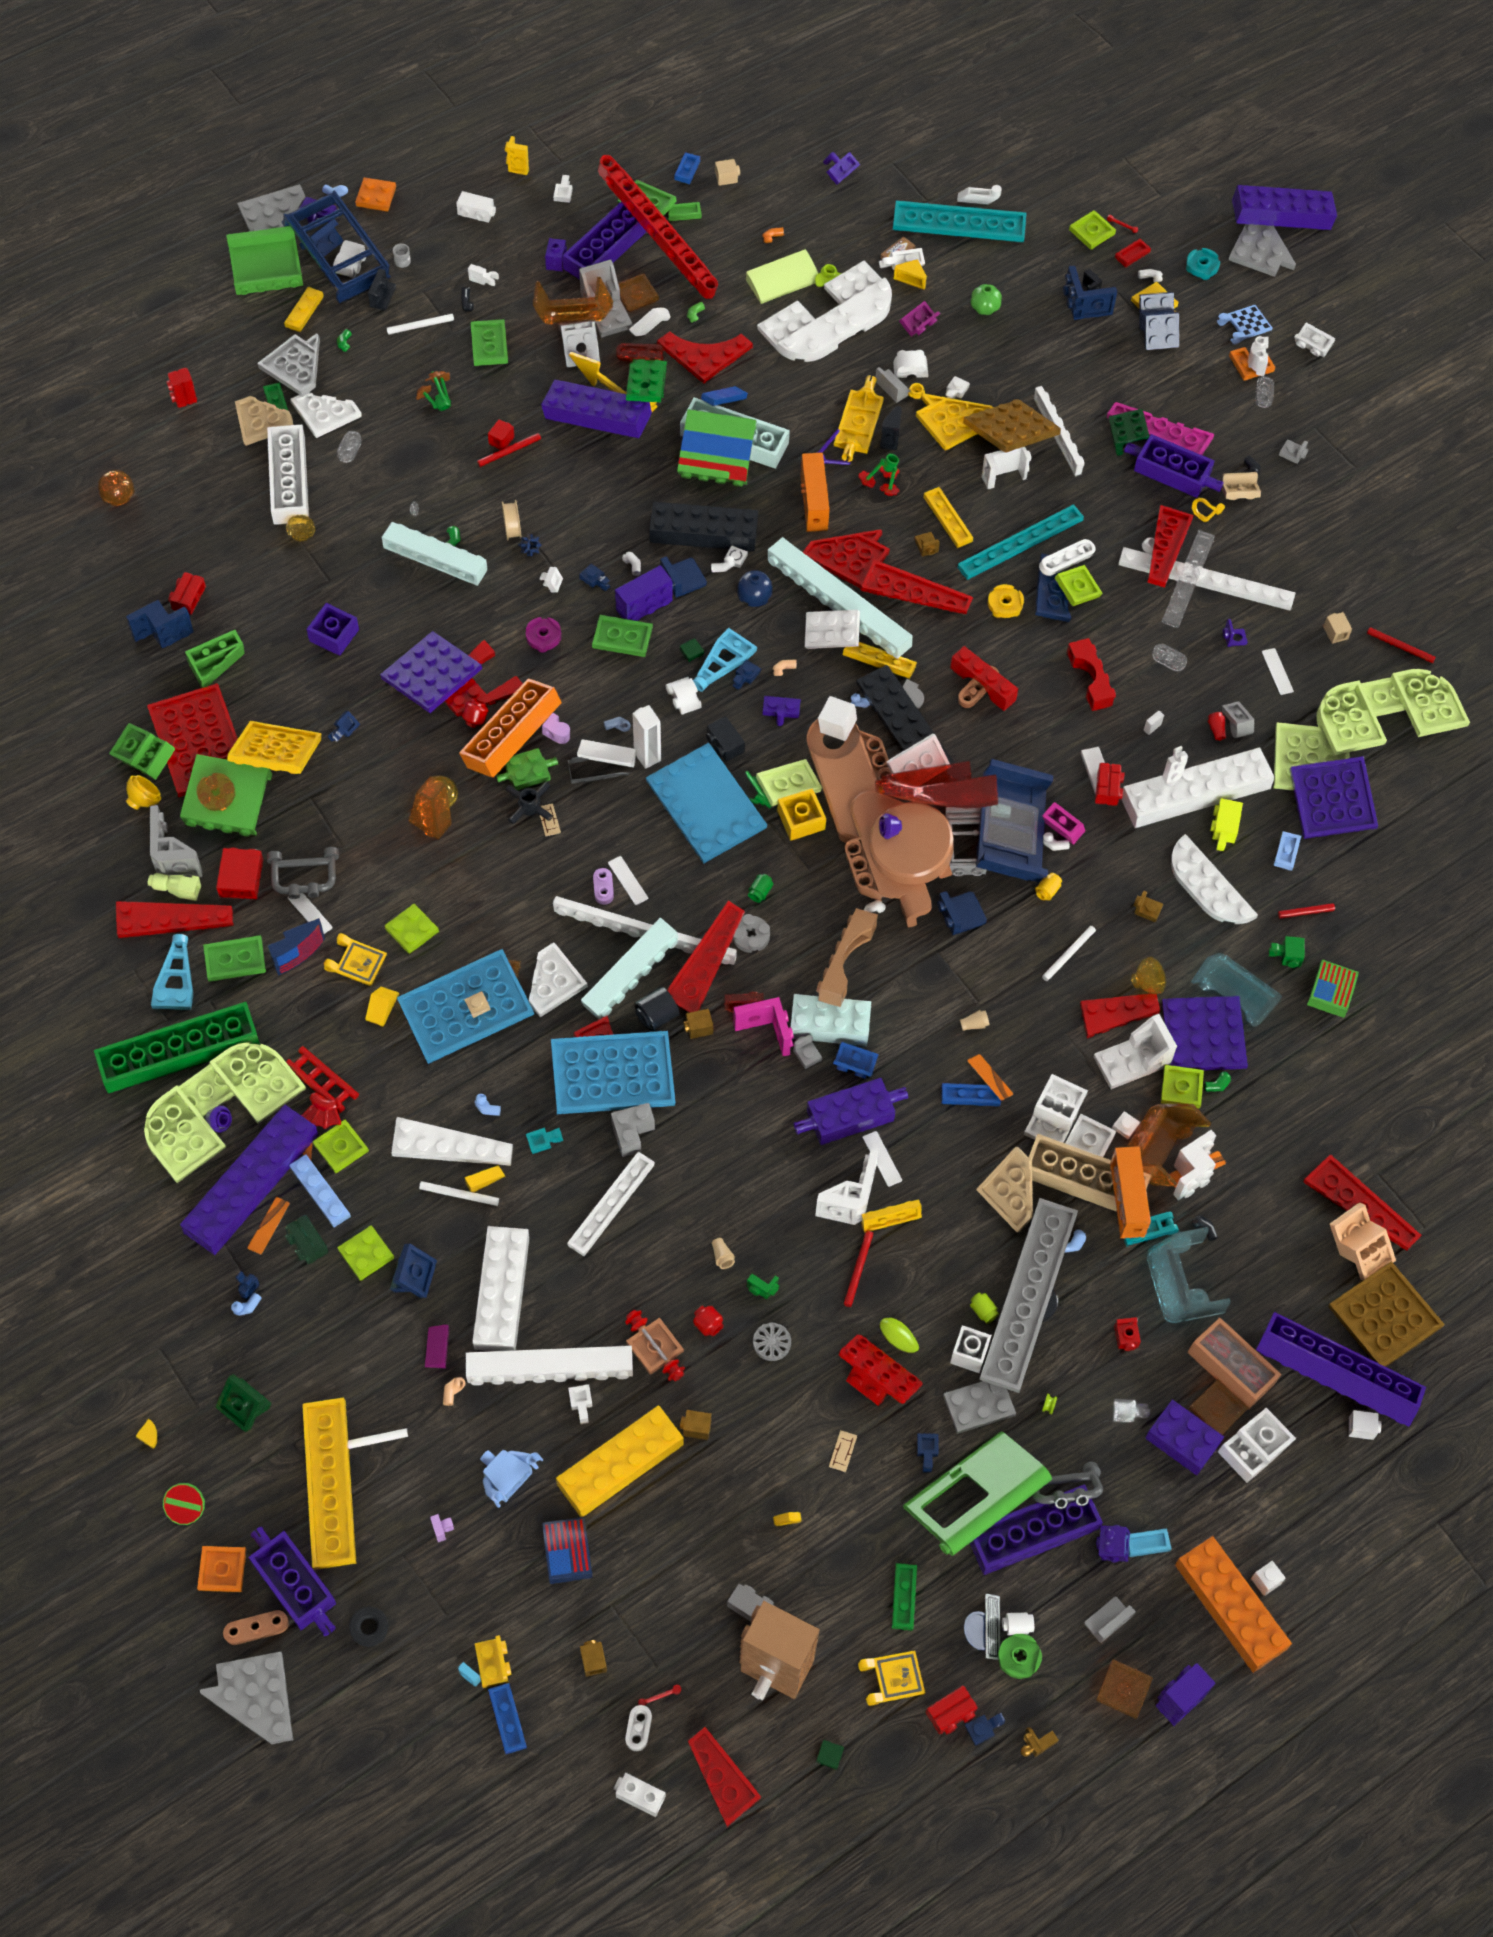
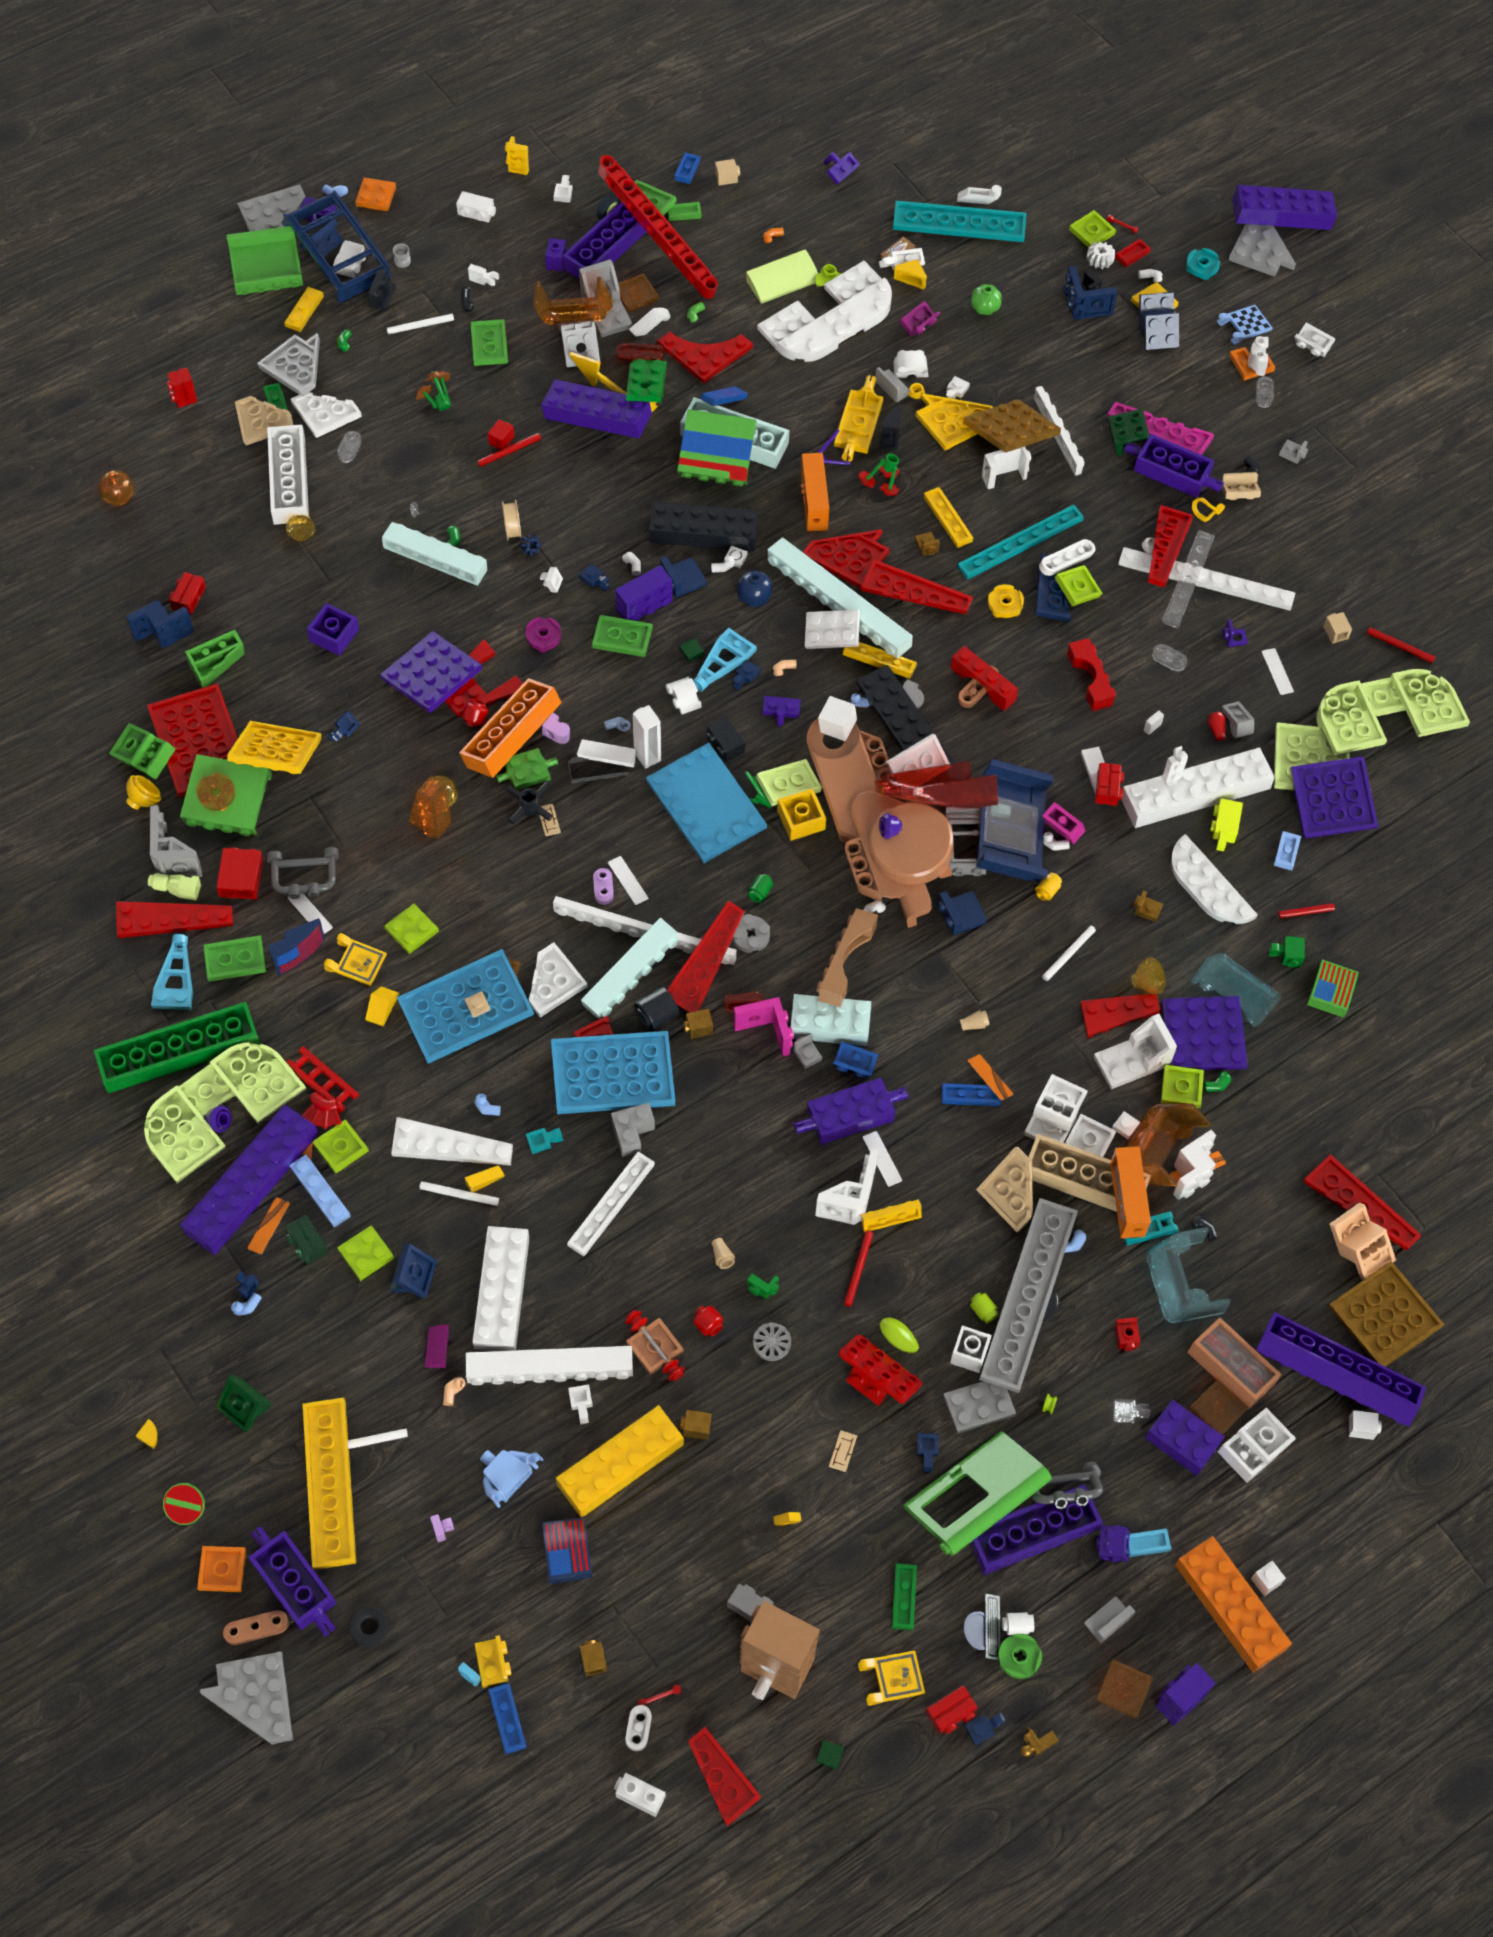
(607, 204): none -> black wheel
(1100, 255): none -> white gear

